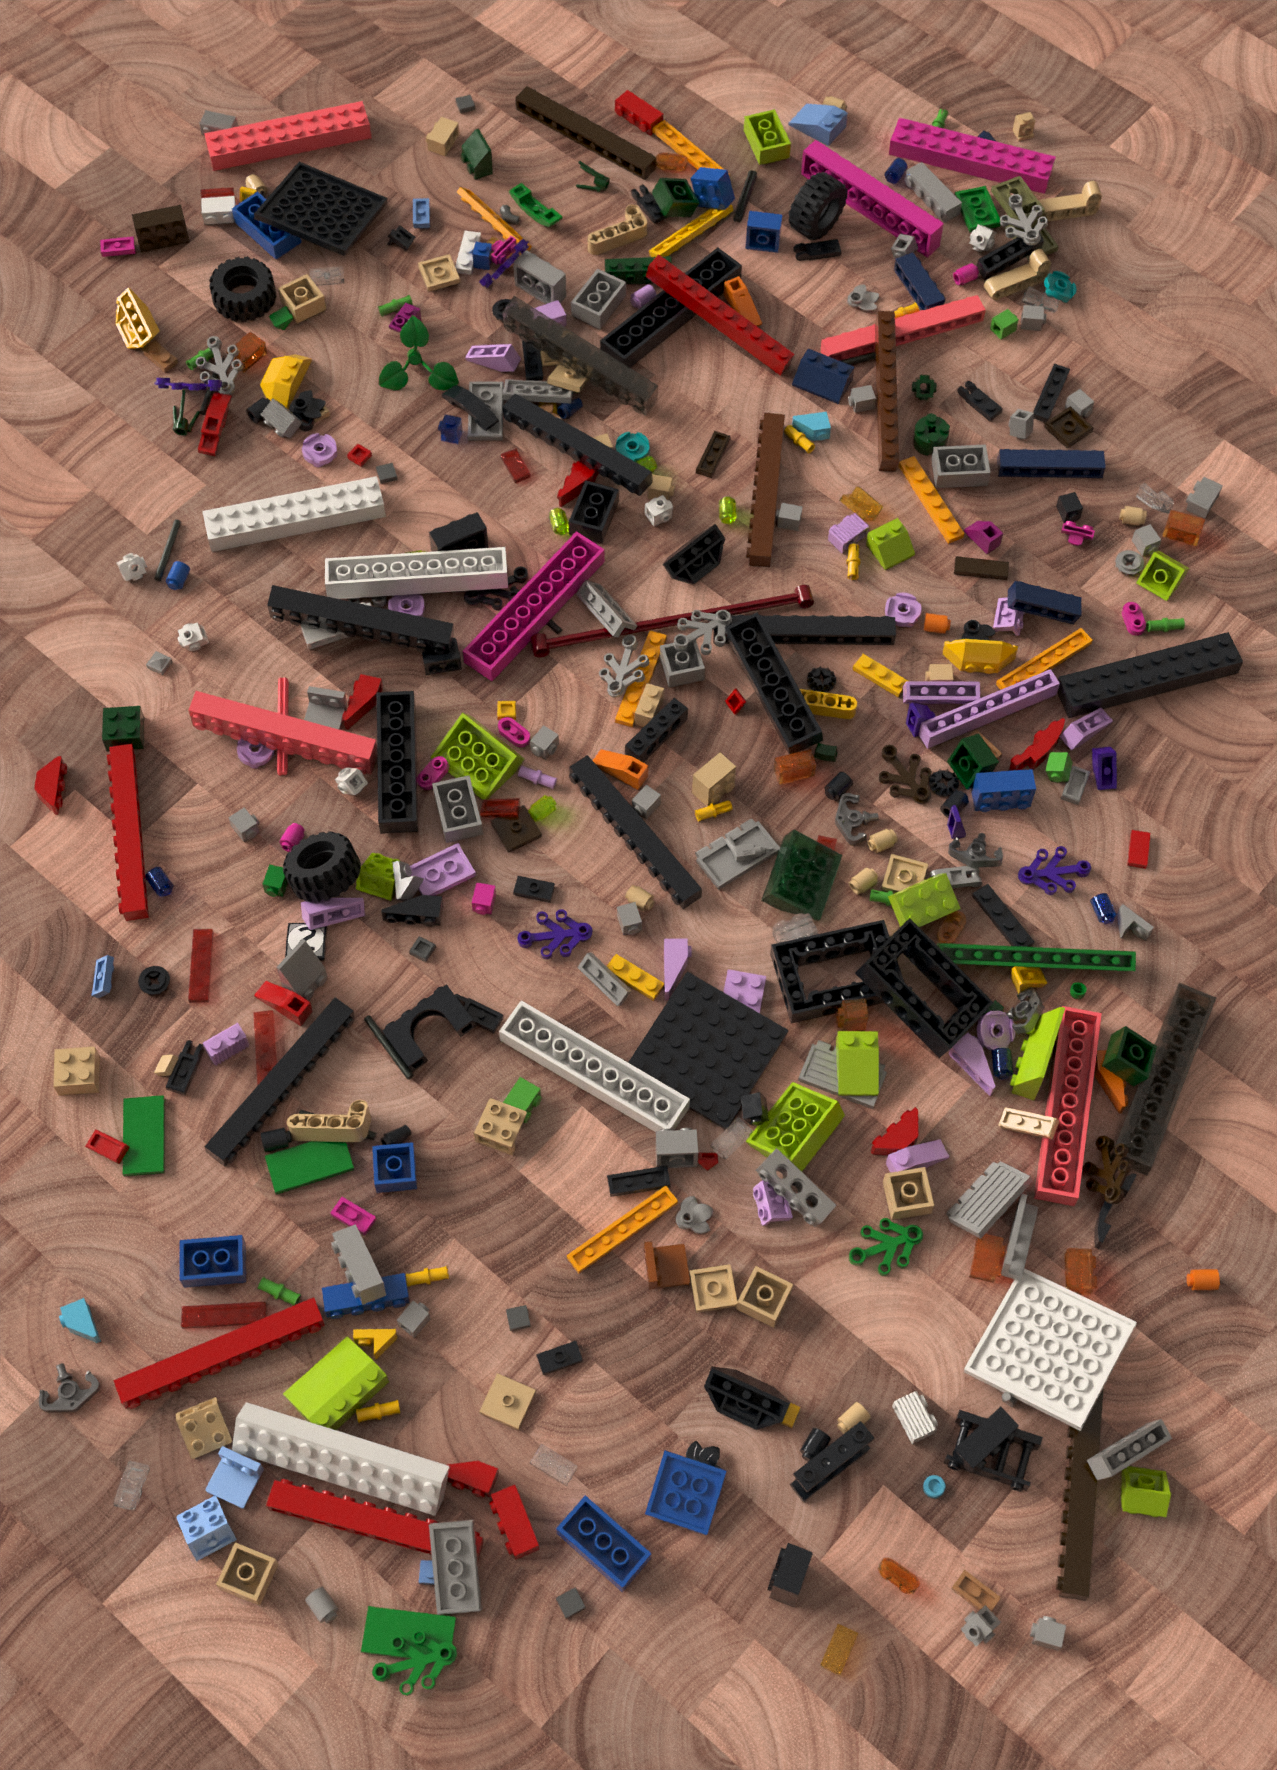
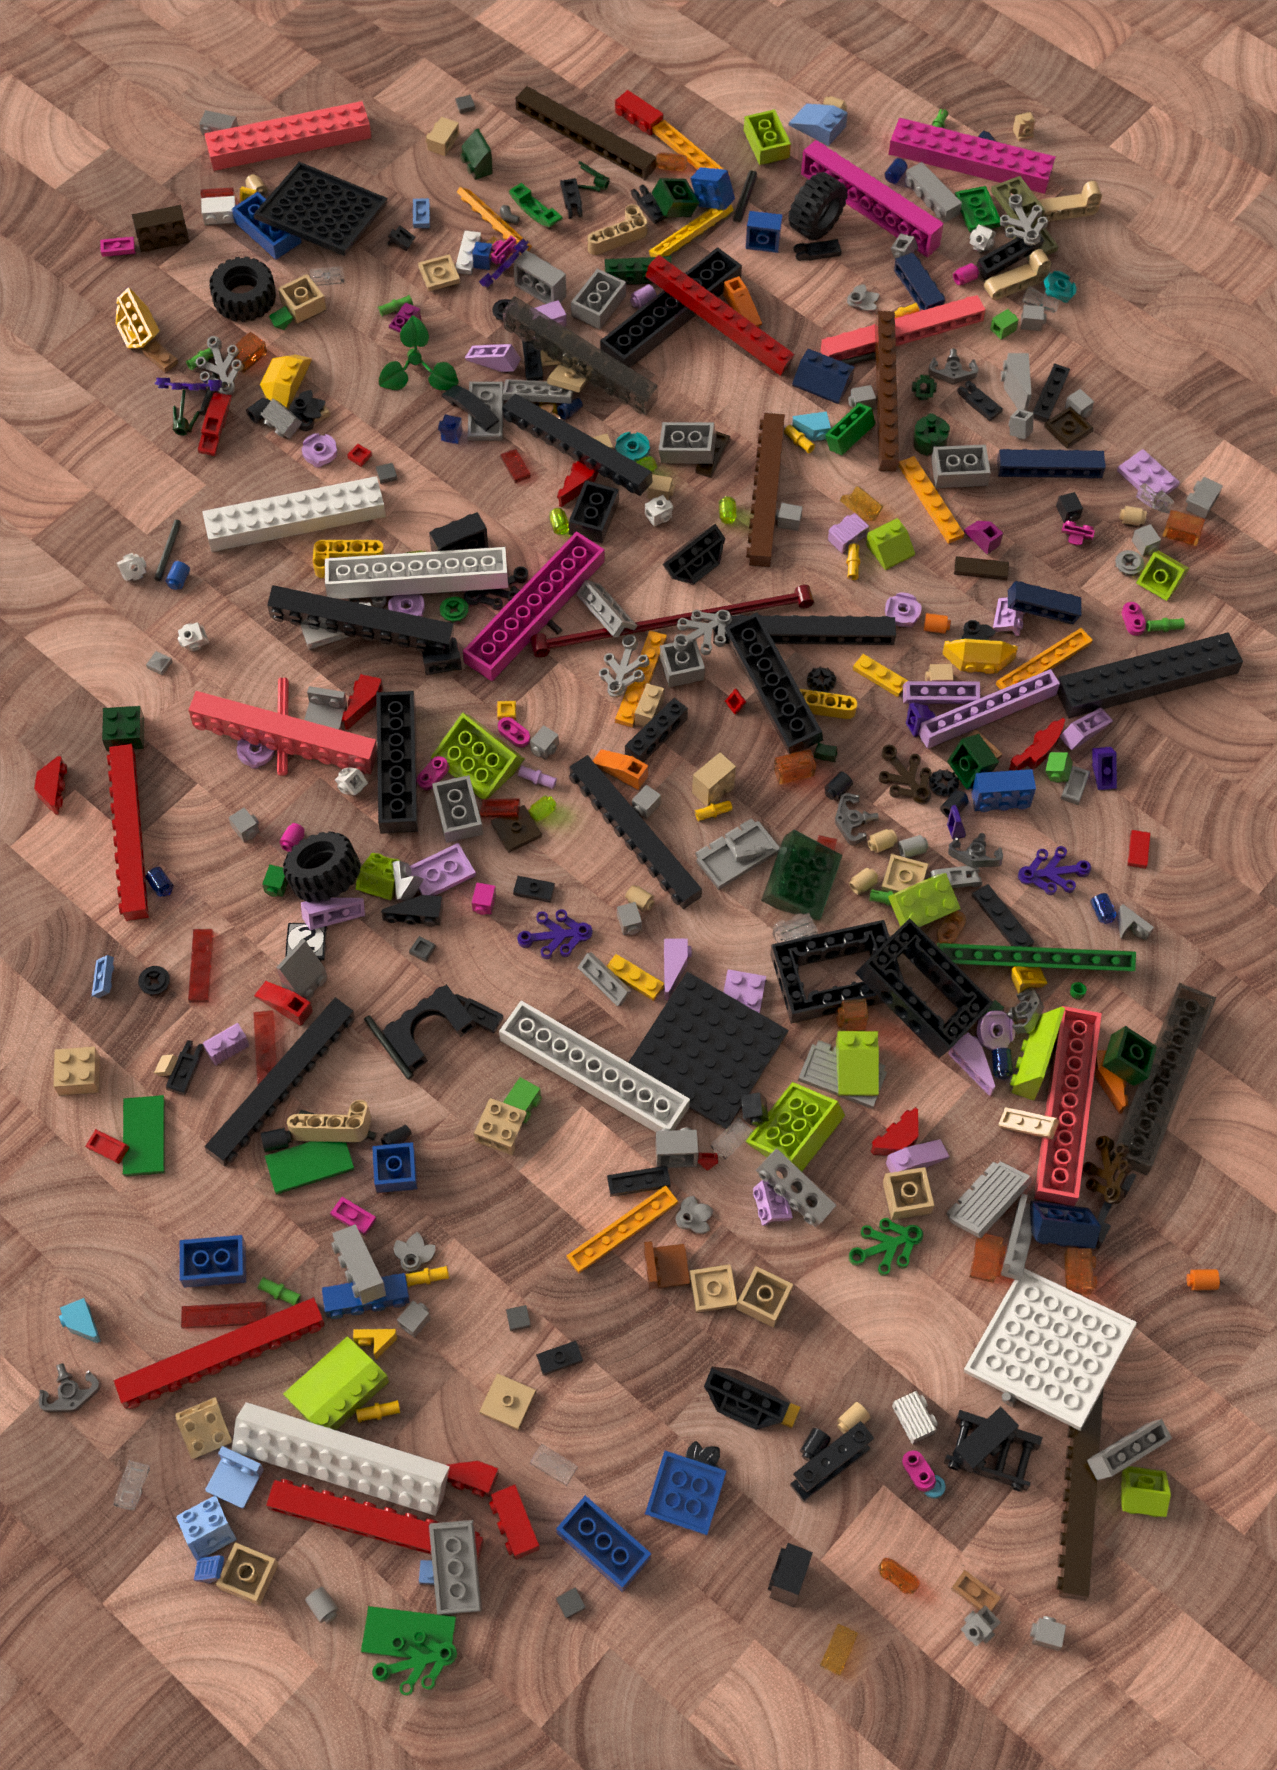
(209, 1569): none -> blue slope
(349, 548): none -> yellow beam
(413, 1250): none -> light grey plate
(452, 603): none -> green gear
(571, 196): none -> black hinge
(687, 442): none -> light grey brick
(850, 429): none -> green brick
(912, 846): none -> light grey brick
(919, 1469): none -> dark pink plate
(953, 369): none -> flat silver piece
(1017, 379): none -> light grey slope
(1064, 1225): none -> dark blue slope
(1145, 469): none -> lavender plate

